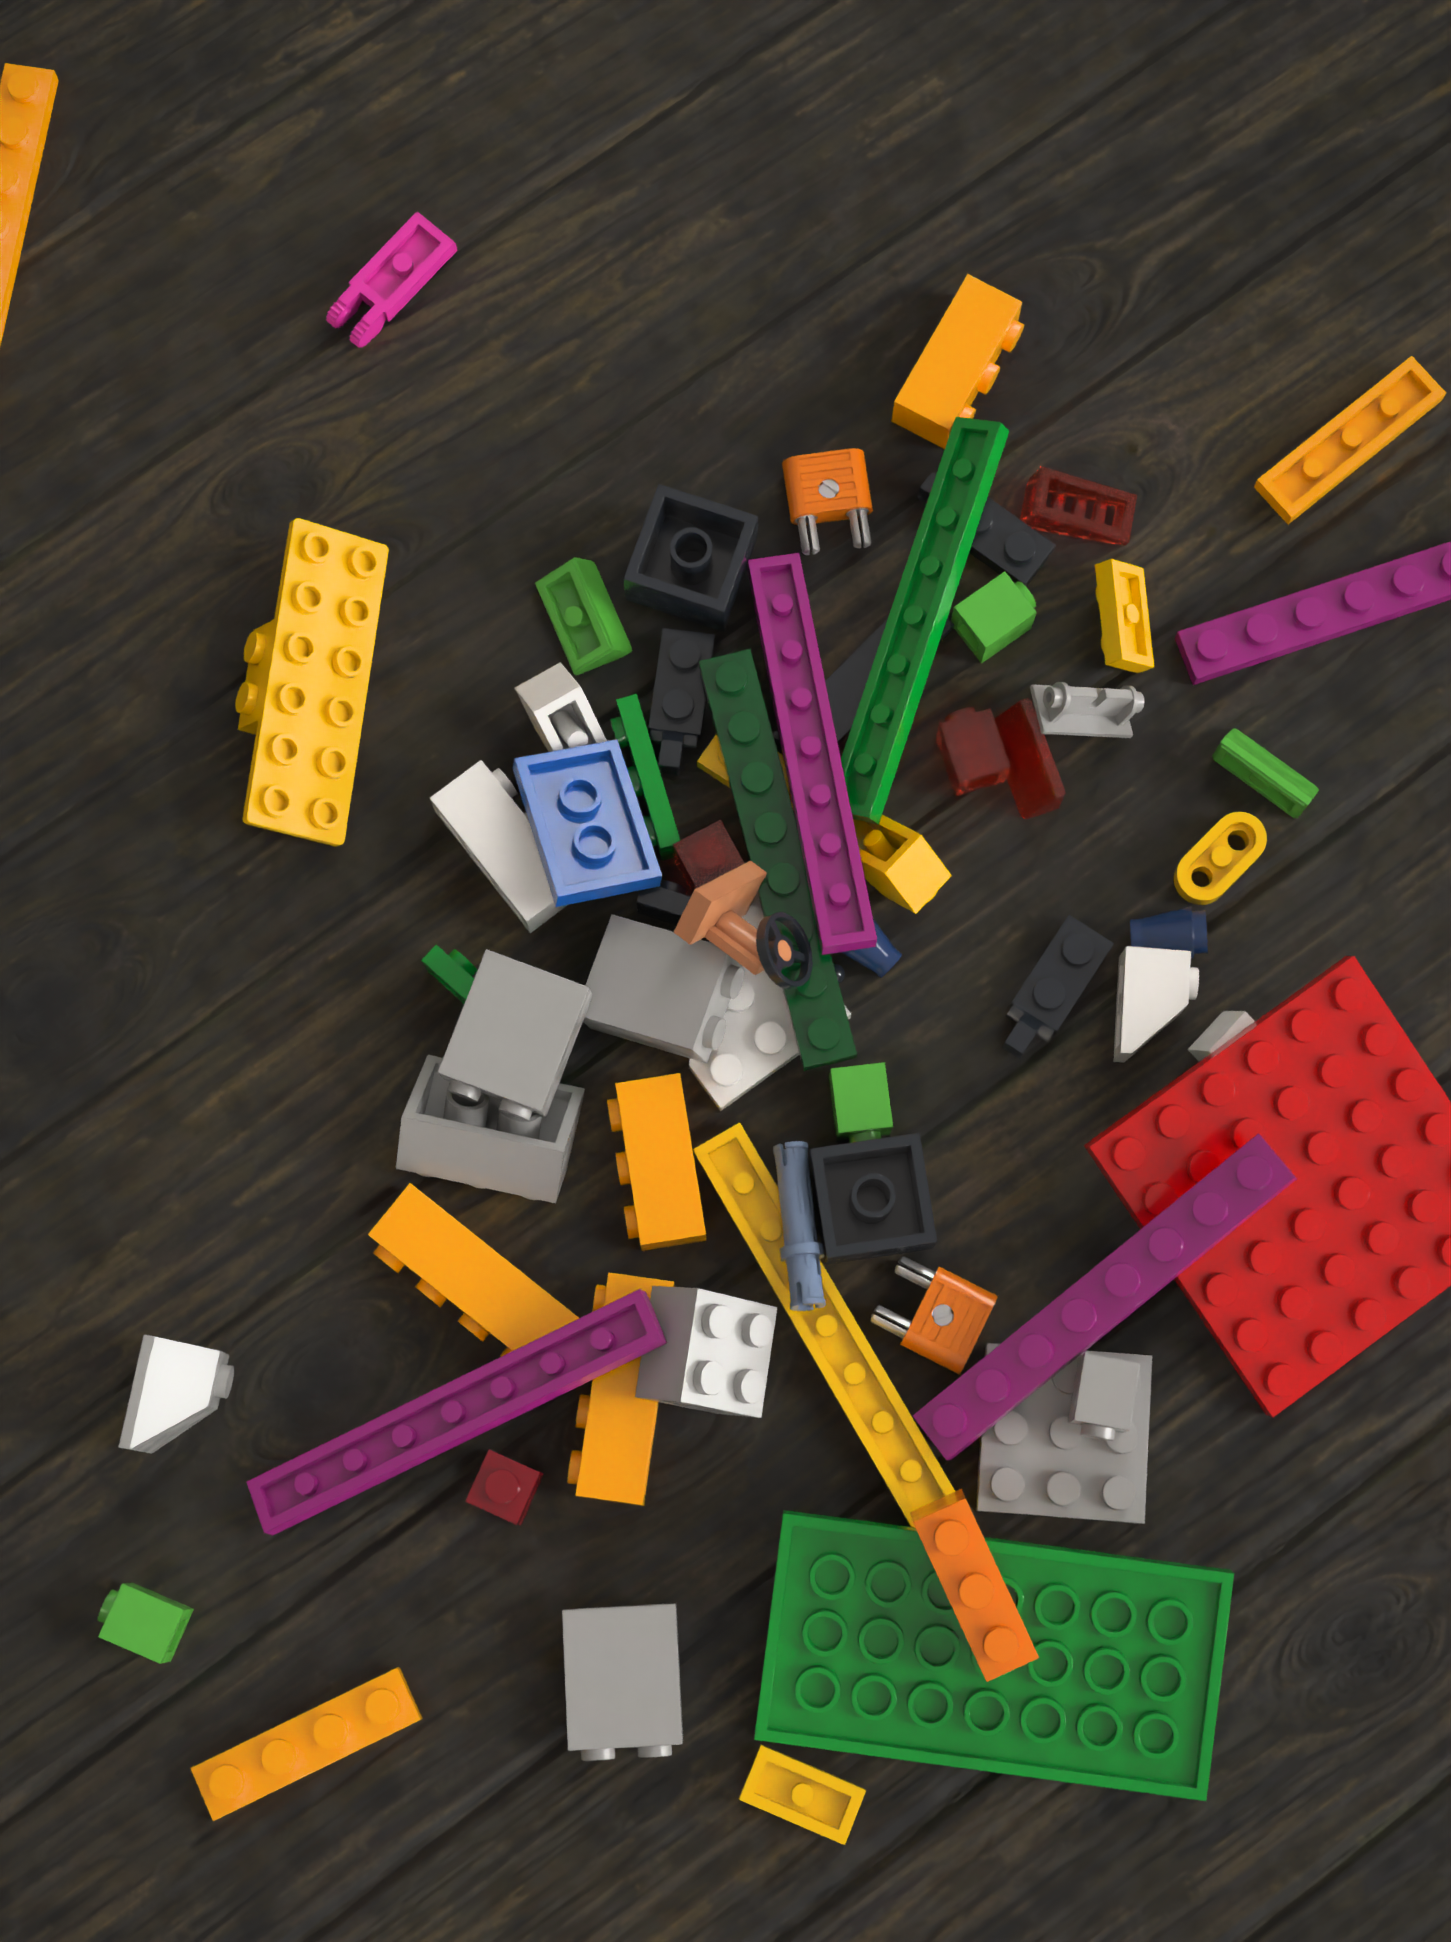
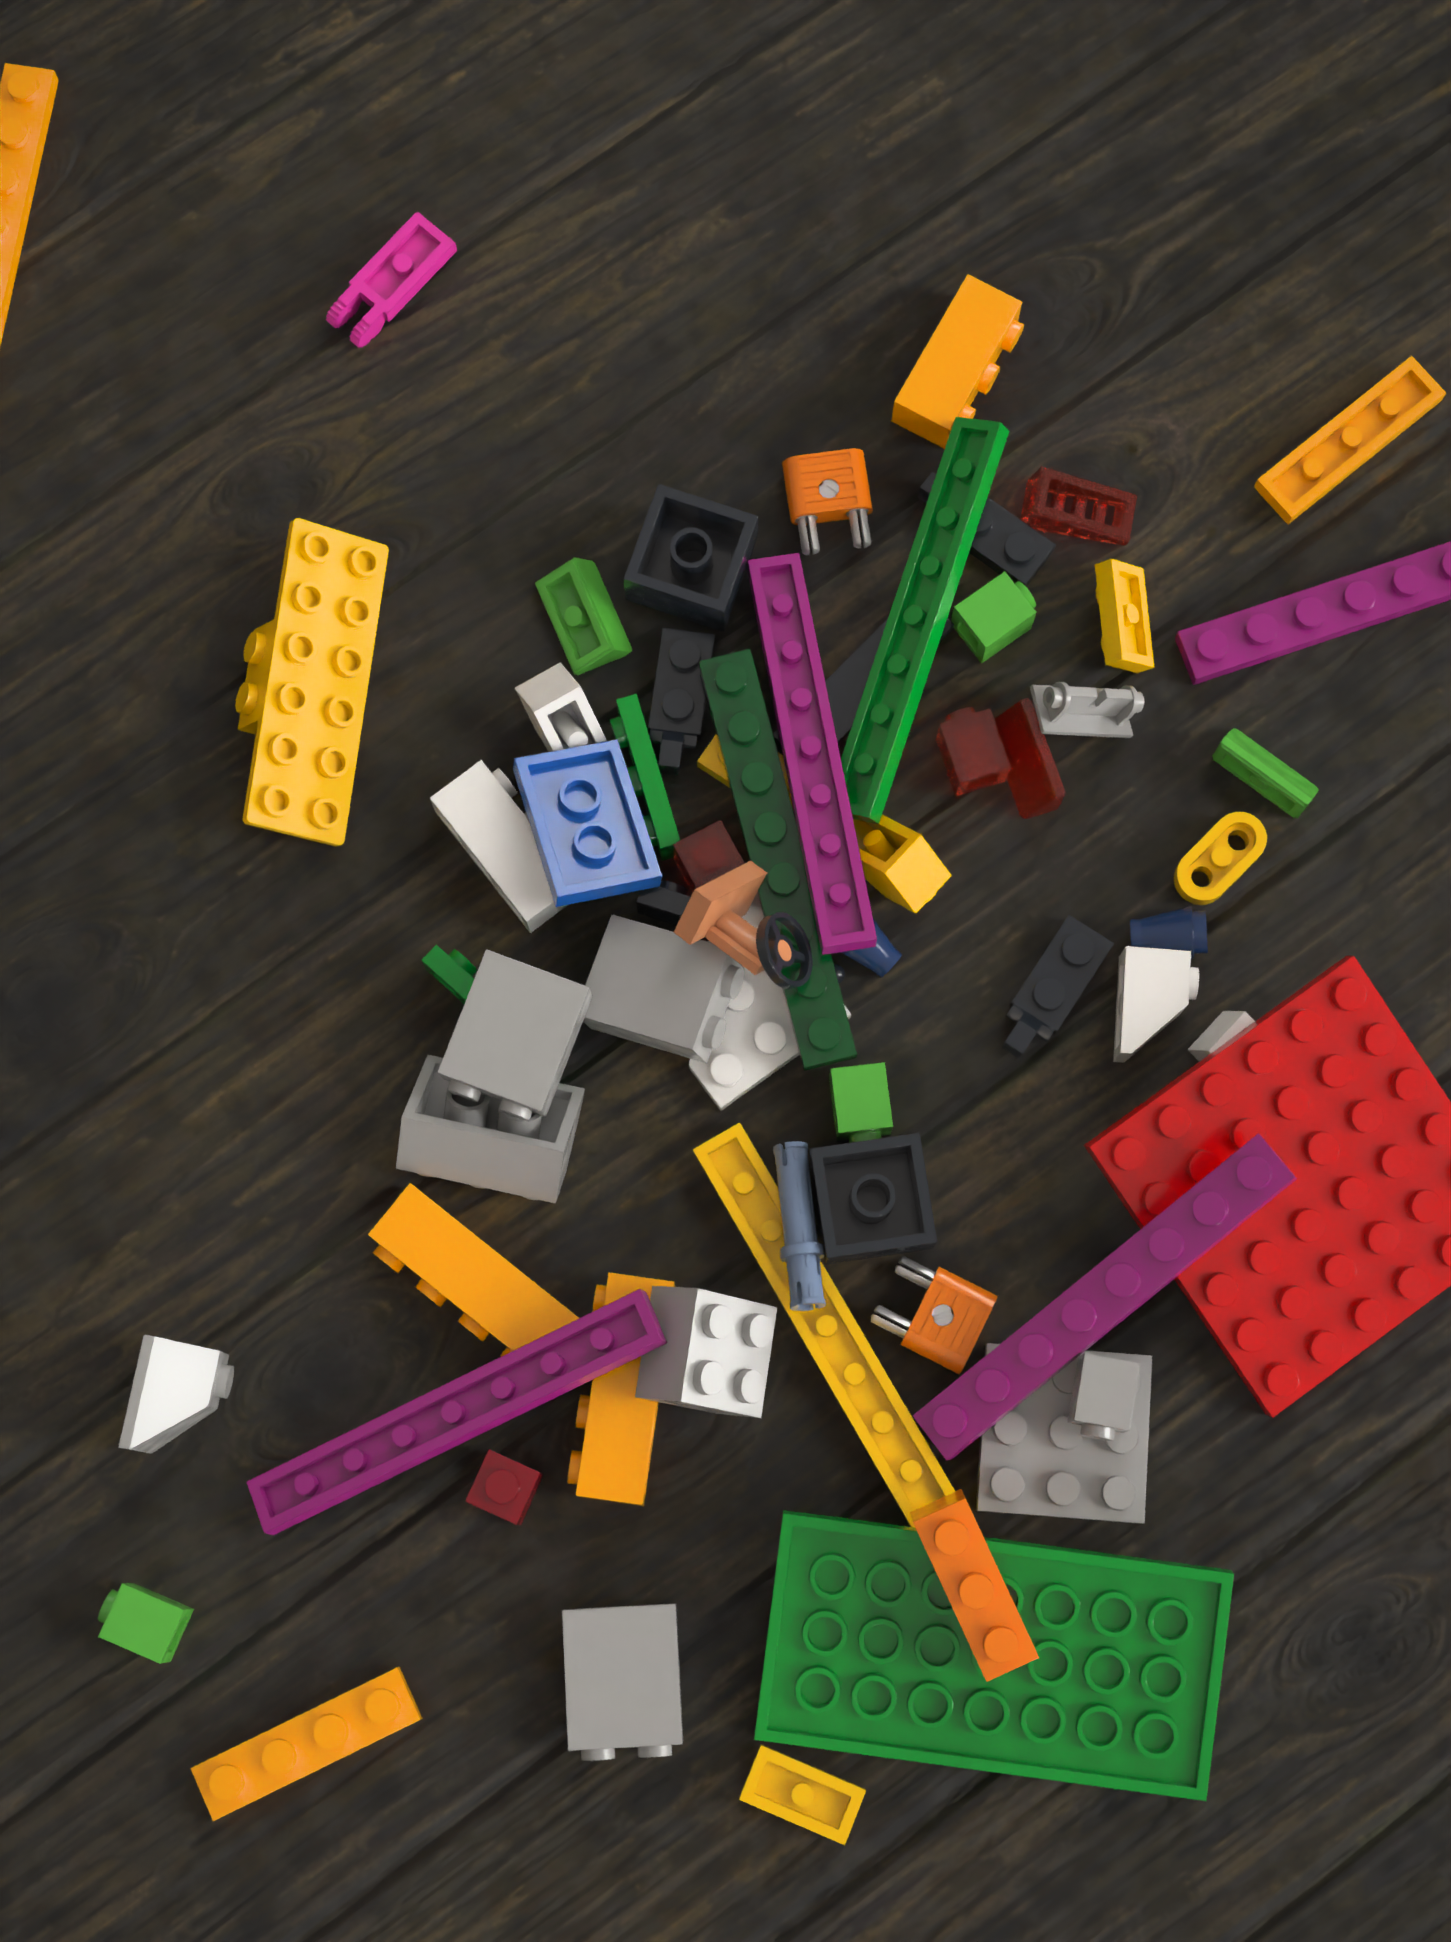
(657, 1162): light orange brick -> none

